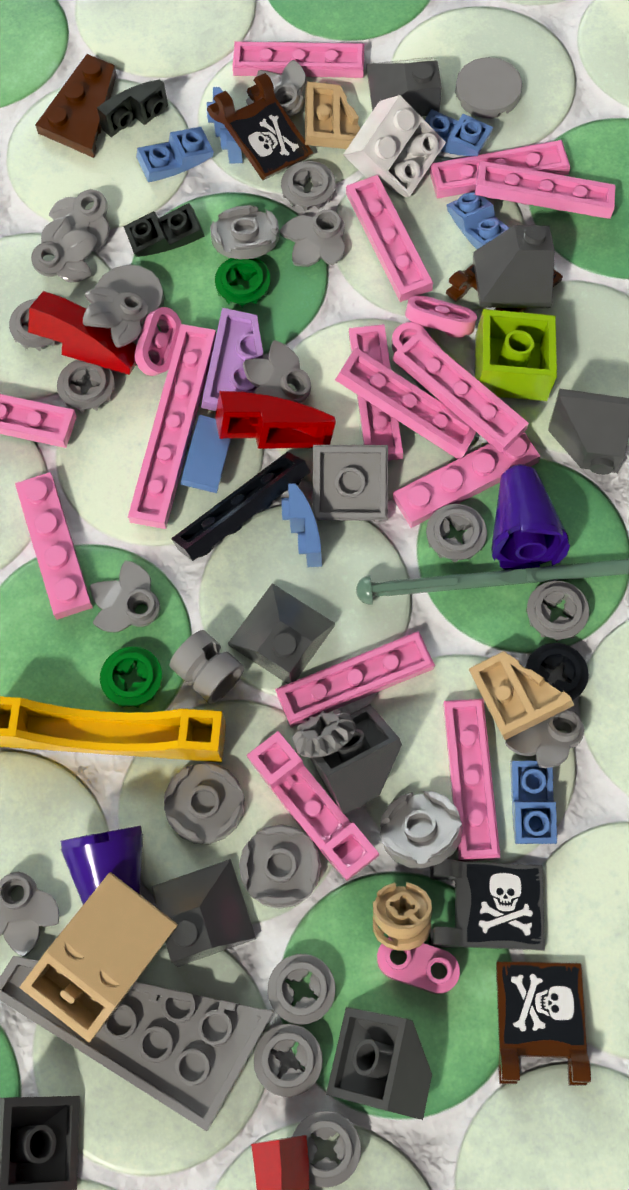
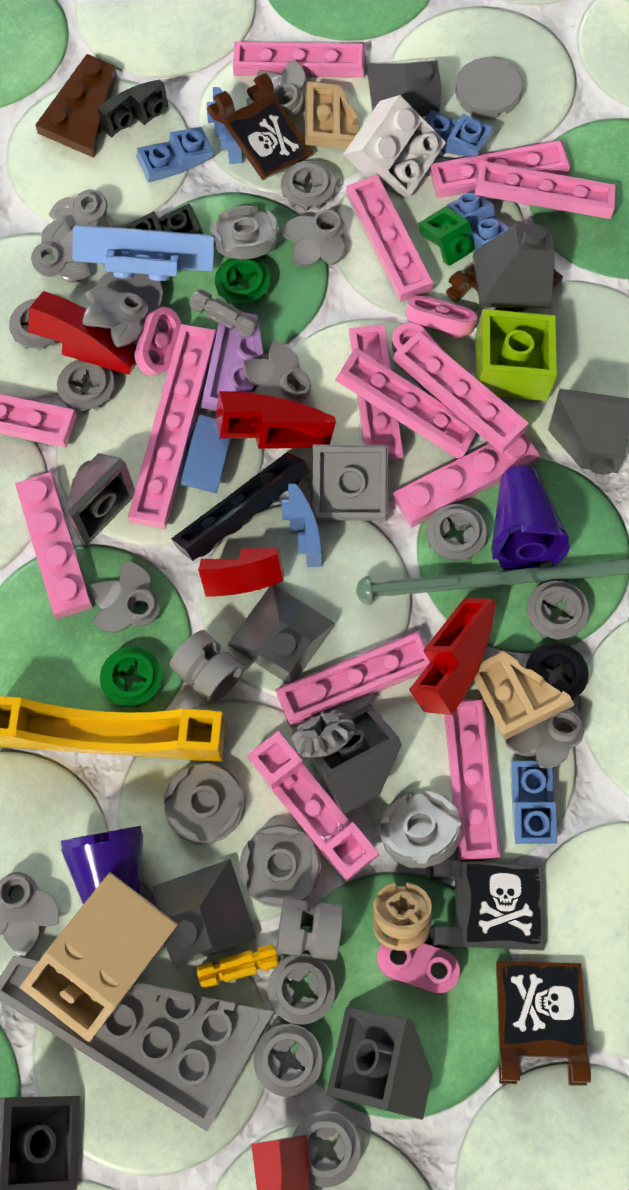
(98, 495): none -> dark grey slope
(142, 251): none -> light blue bracket
(224, 313): none -> light grey axle
(237, 966): none -> yellow axle
(251, 572): none -> red slope
(324, 931): none -> light grey wheel
(450, 233): none -> green bracket
(454, 656): none -> red slope

